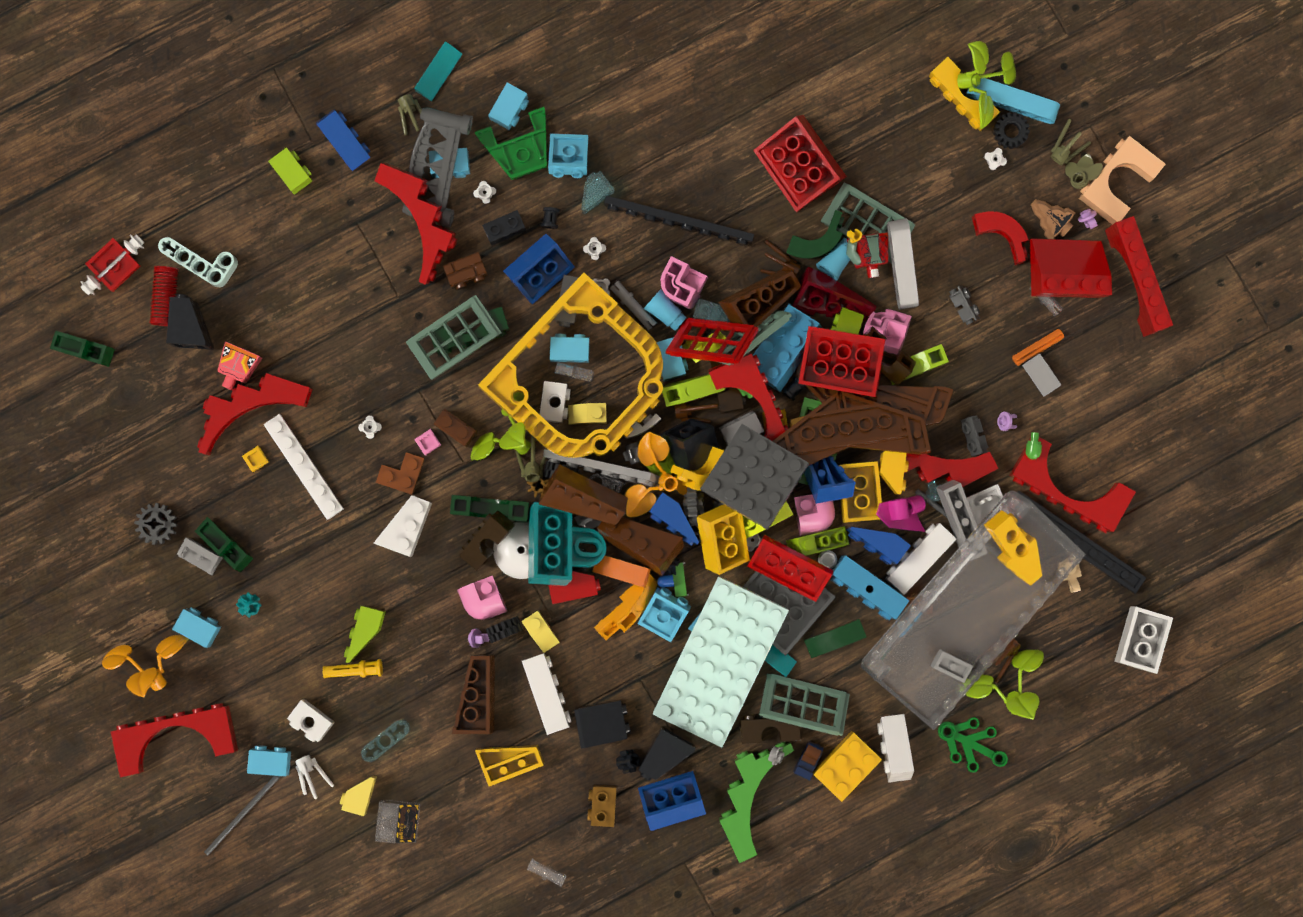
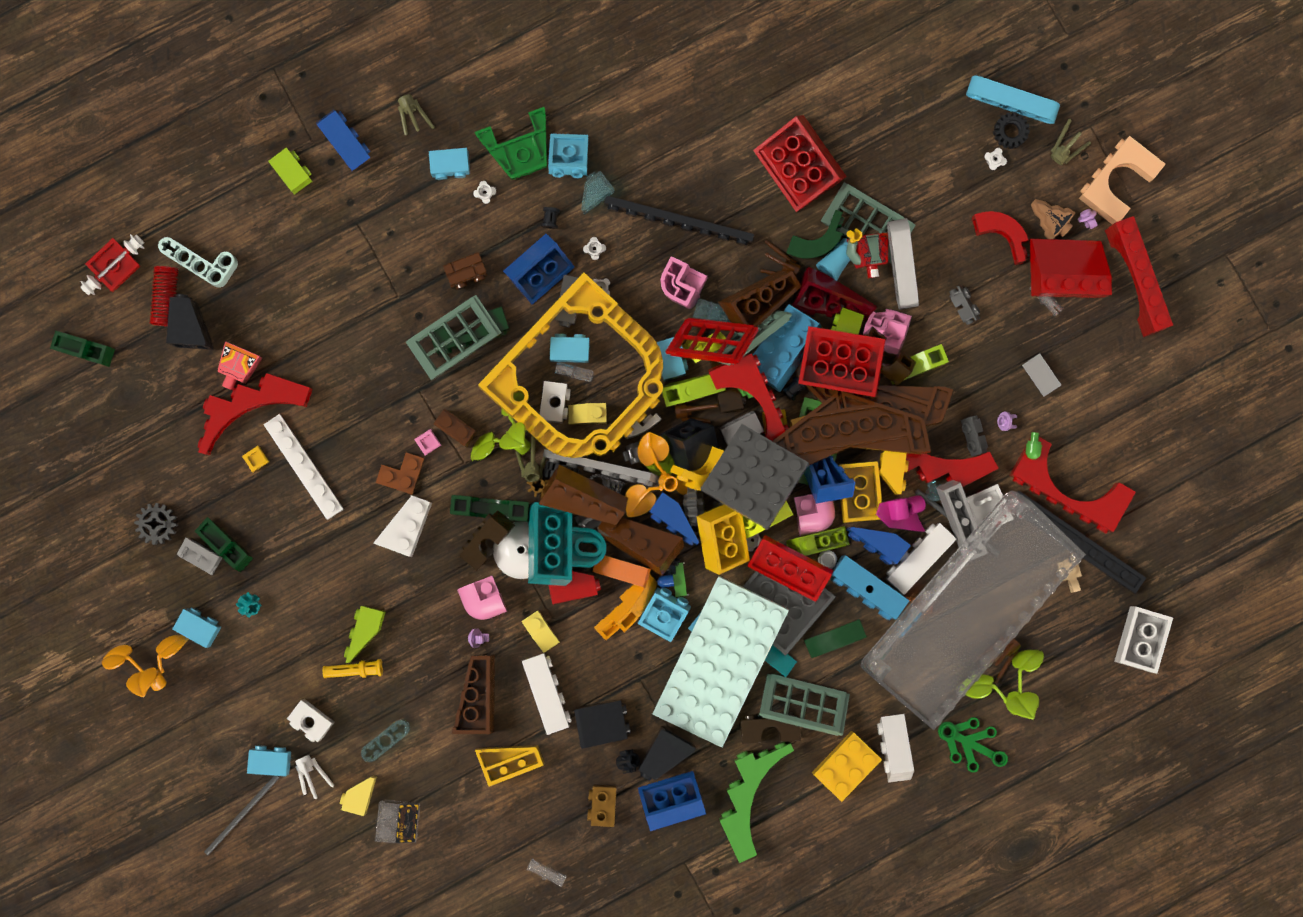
(132, 741): red arch -> none
(370, 432): white plate -> none
(426, 214): red arch -> none
(438, 71): teal slope -> none
(450, 127): dark grey piece -> none
(504, 227): black brick -> none
(504, 629): black tyre -> none
(508, 106): medium azure brick -> none
(628, 299): light grey pin -> none
(665, 310): medium azure plant -> none
(776, 755): light grey plate -> none
(808, 760): leg -> none
(945, 78): yellow arch -> none
(951, 665): light grey plate -> none
(972, 80): lime plant -> none
(1021, 560): yellow brick -> none
(1038, 347): orange axle -> none
(1085, 170): olive plate -> none

